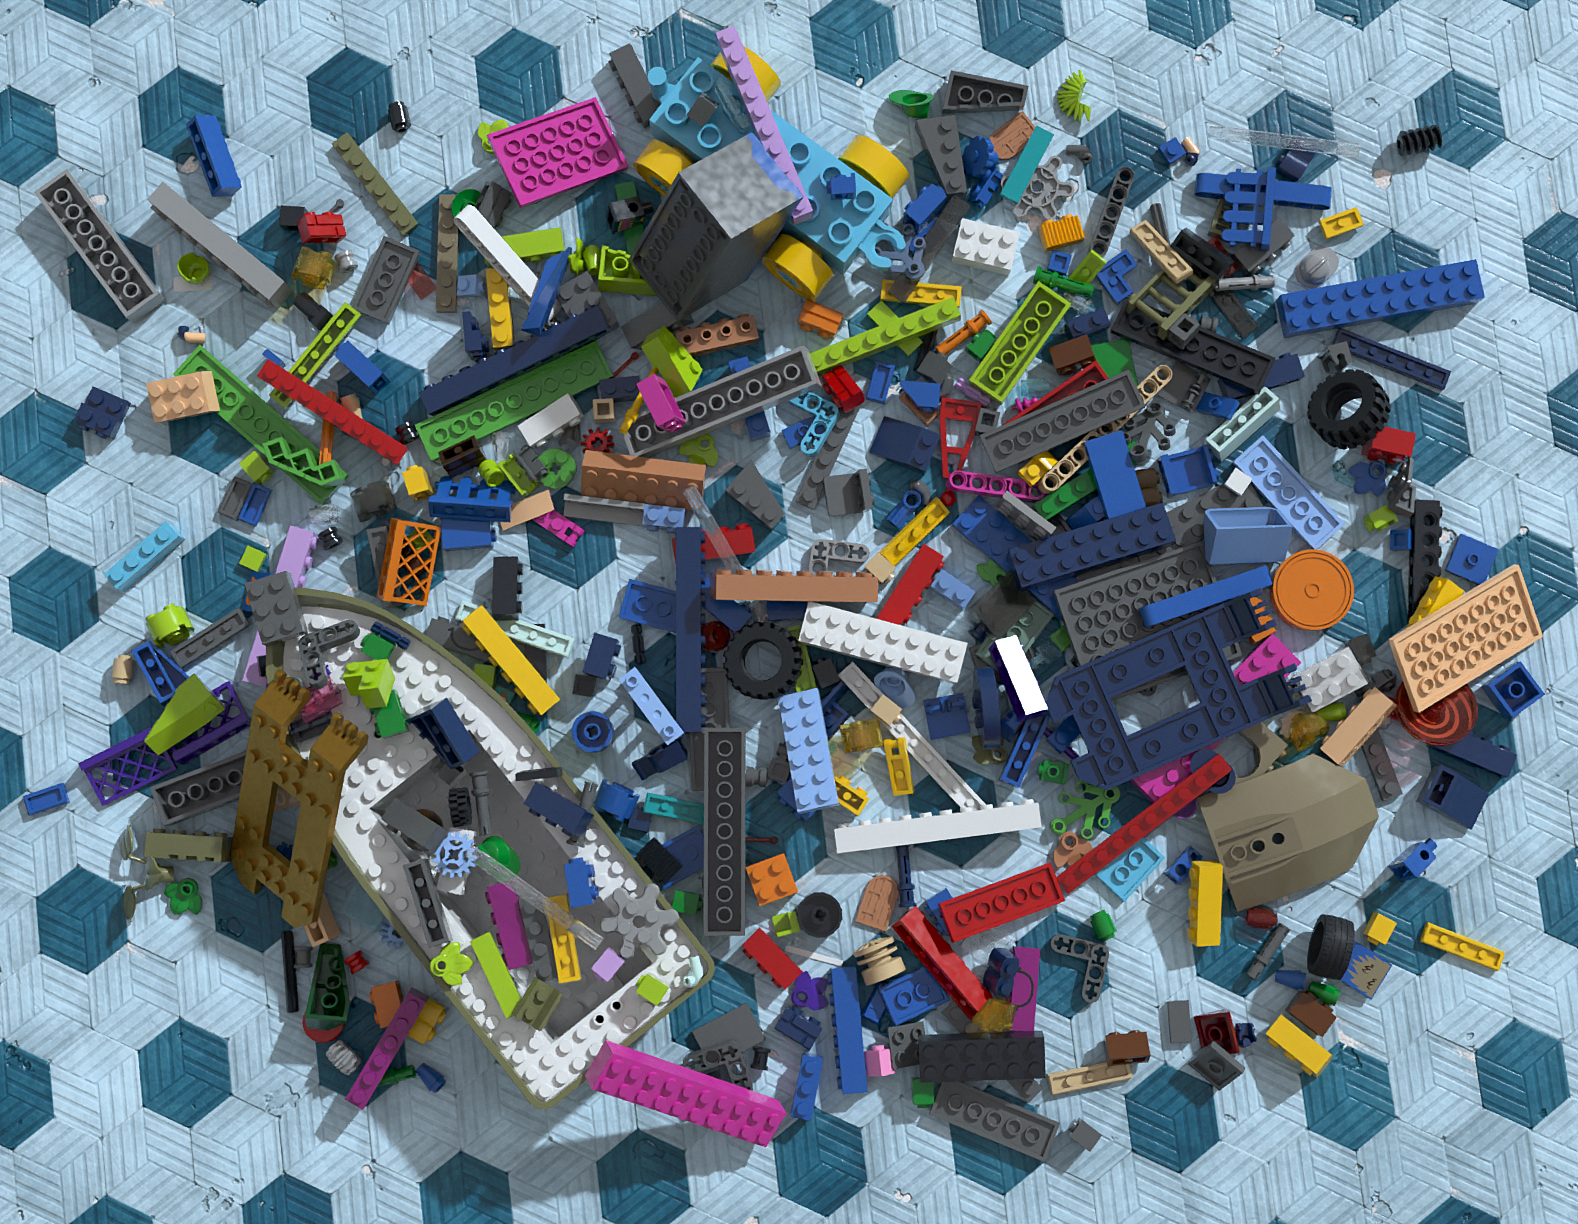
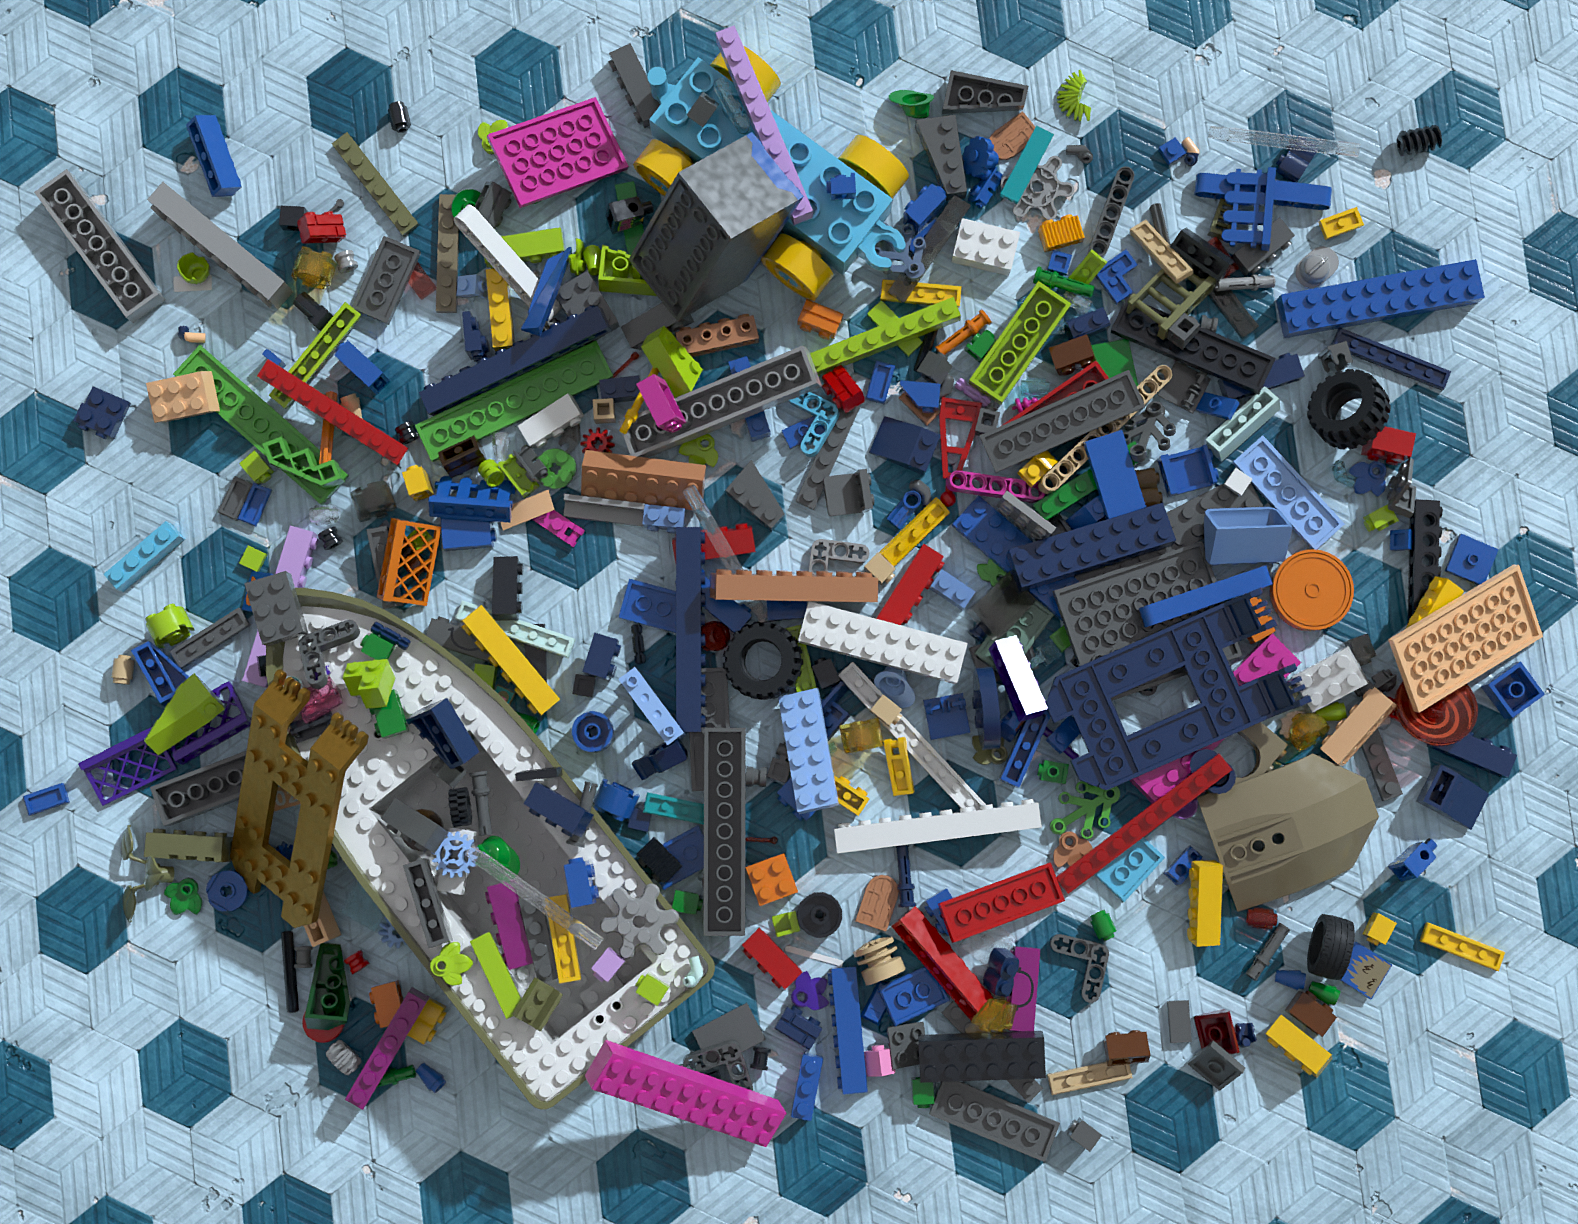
(216, 893): none -> blue plate

